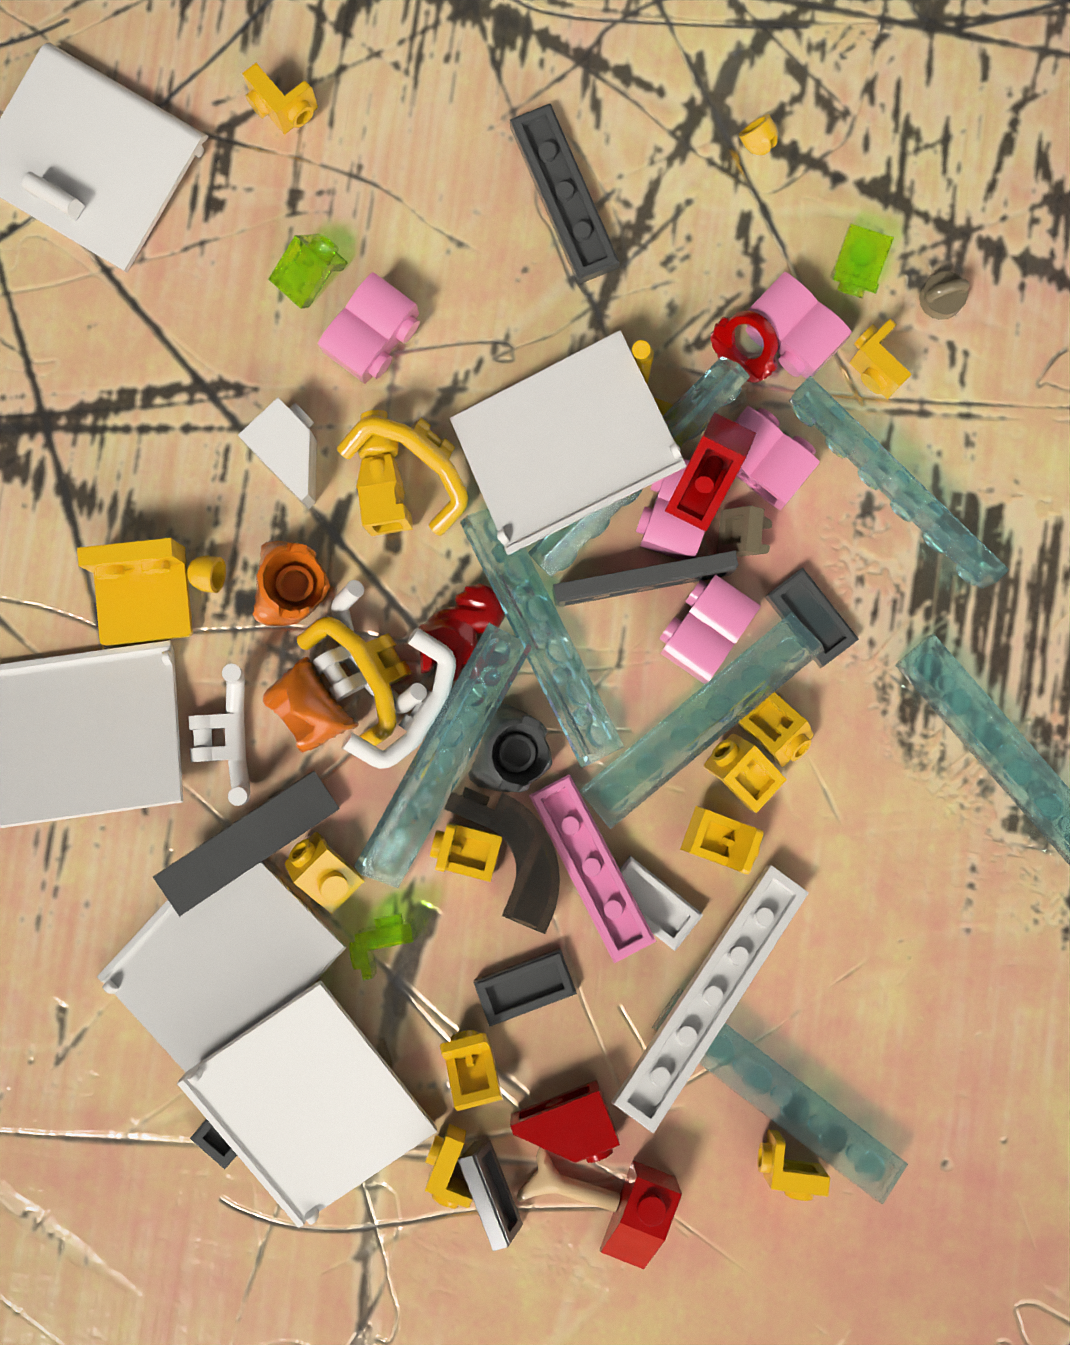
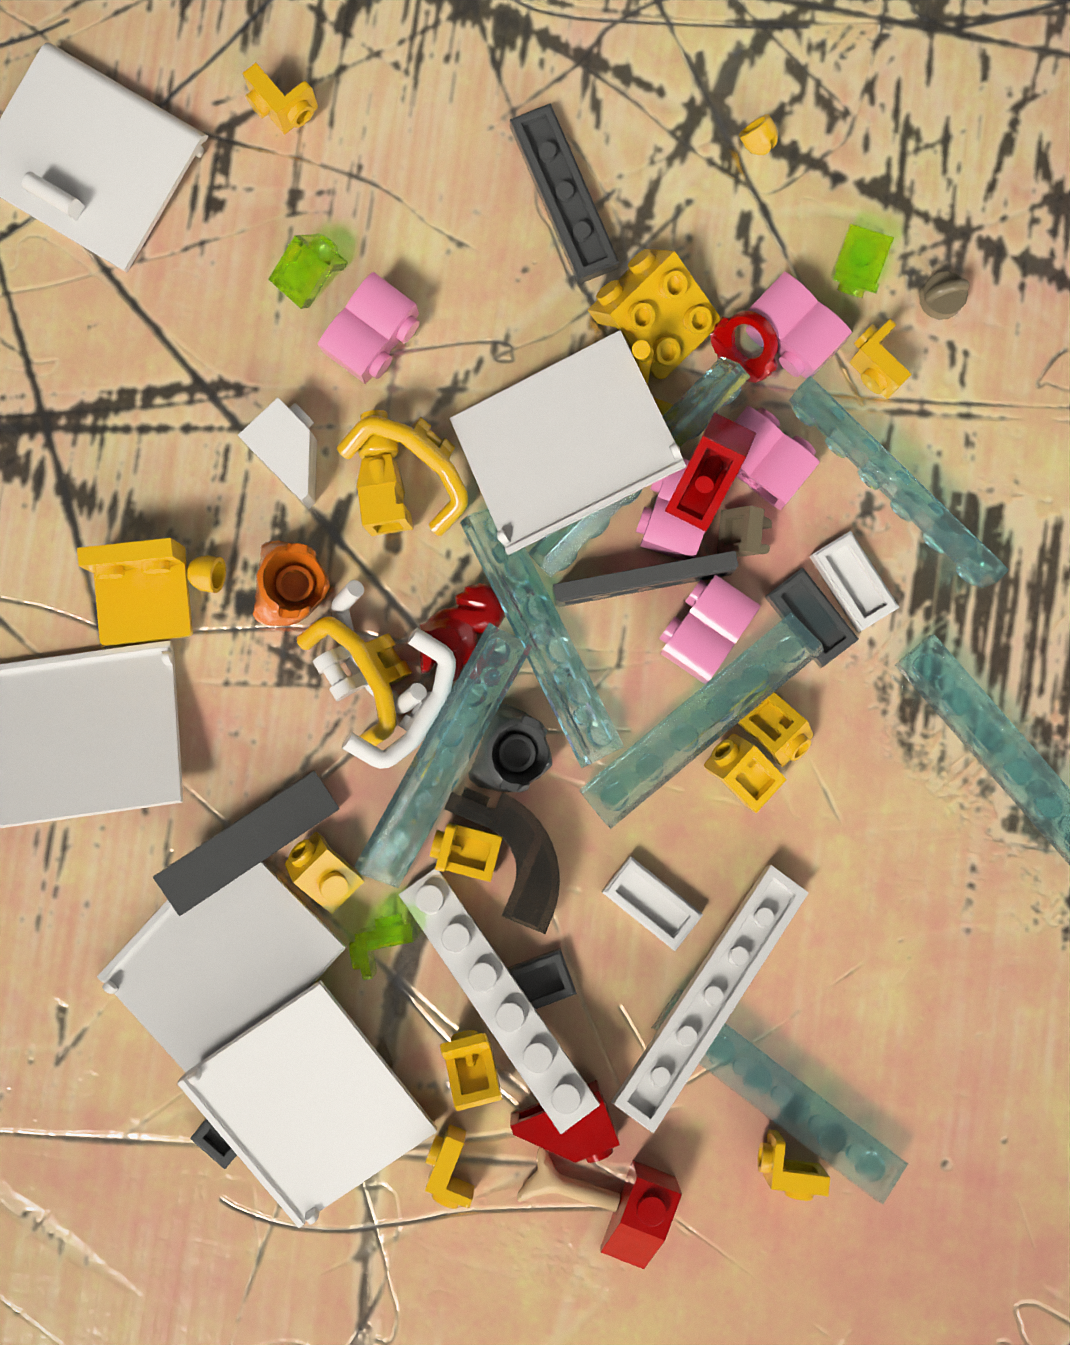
(234, 736): white piece -> none
(307, 707): orange hair -> none
(490, 1193): dark grey tile -> none
(499, 1001): none -> white plate
(592, 868): bright pink tile -> none
(658, 305): none -> yellow bracket
(722, 840): yellow bracket -> none
(854, 581): none -> white tile

